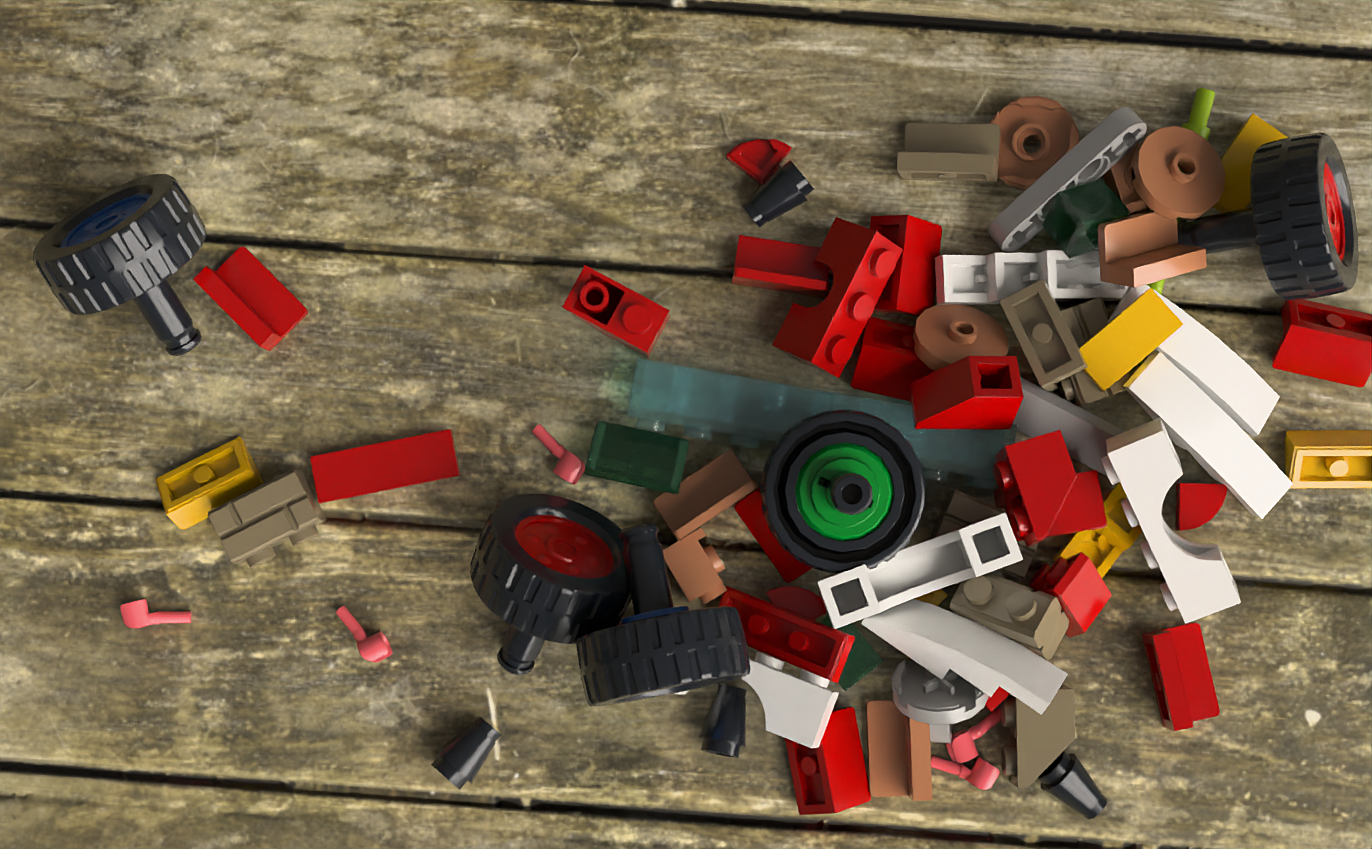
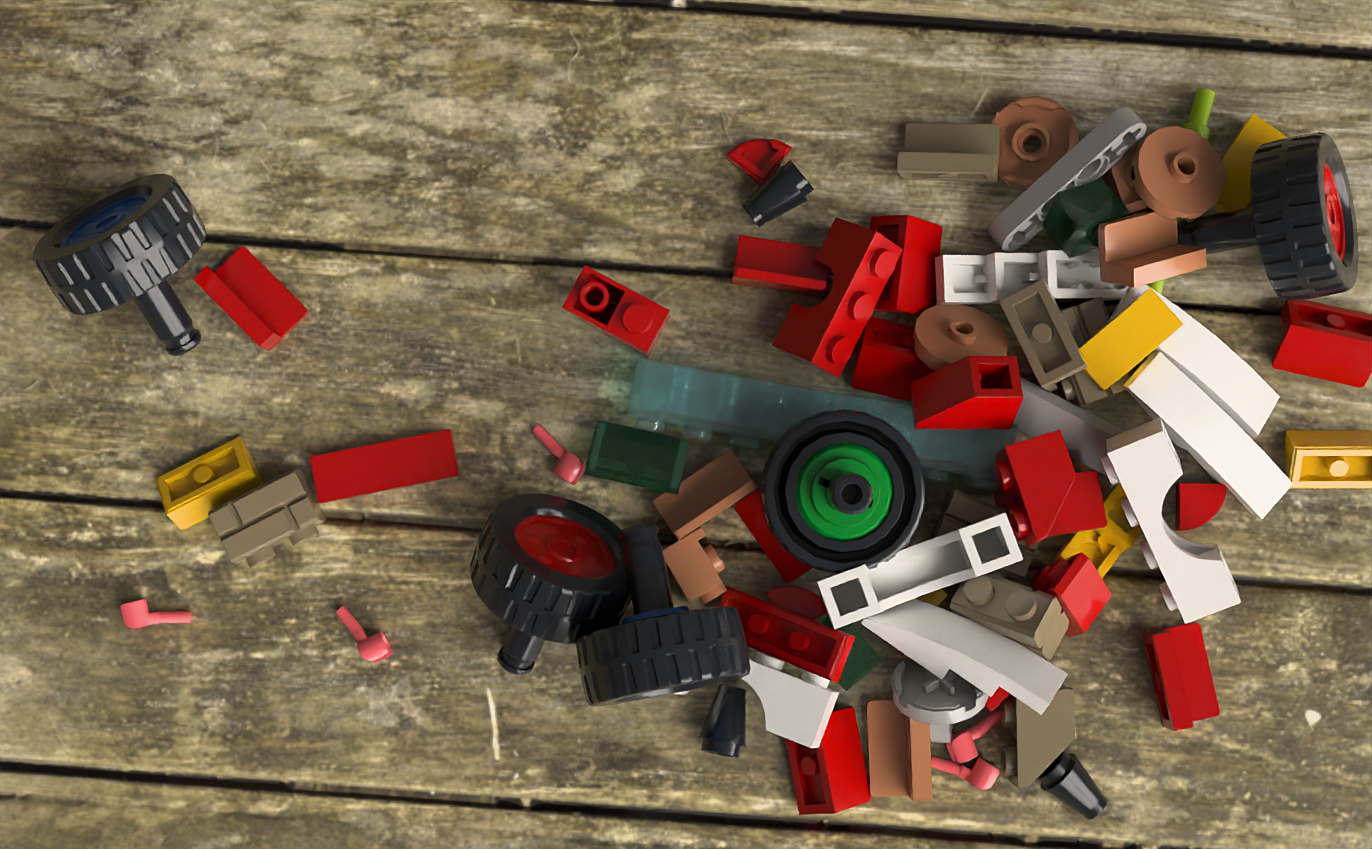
(466, 753): black cone -> none

